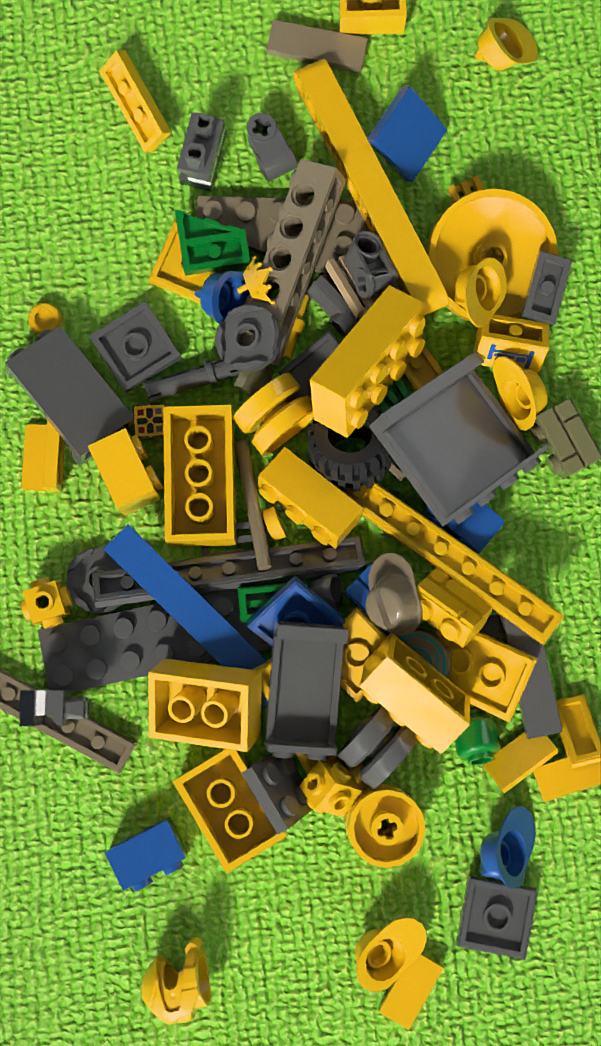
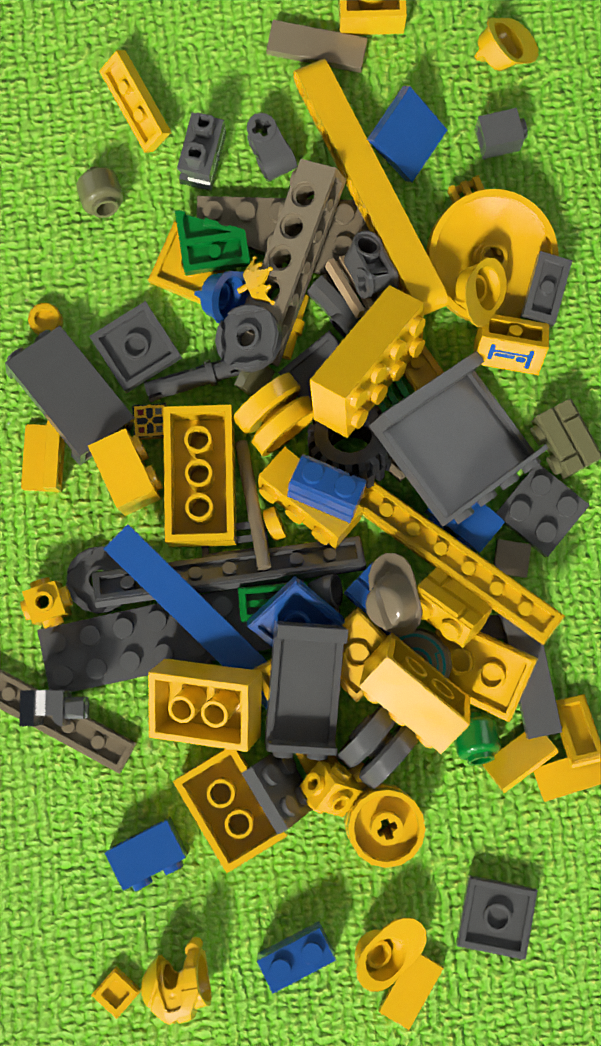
(99, 192): none -> olive head
(116, 992): none -> yellow tile
(296, 957): none -> blue brick
(326, 488): none -> blue brick
(500, 133): none -> dark grey brick
(509, 849): blue piece -> none
(512, 557): none -> dark tan tile
(520, 392): yellow piece -> none
(542, 510): none -> dark grey plate

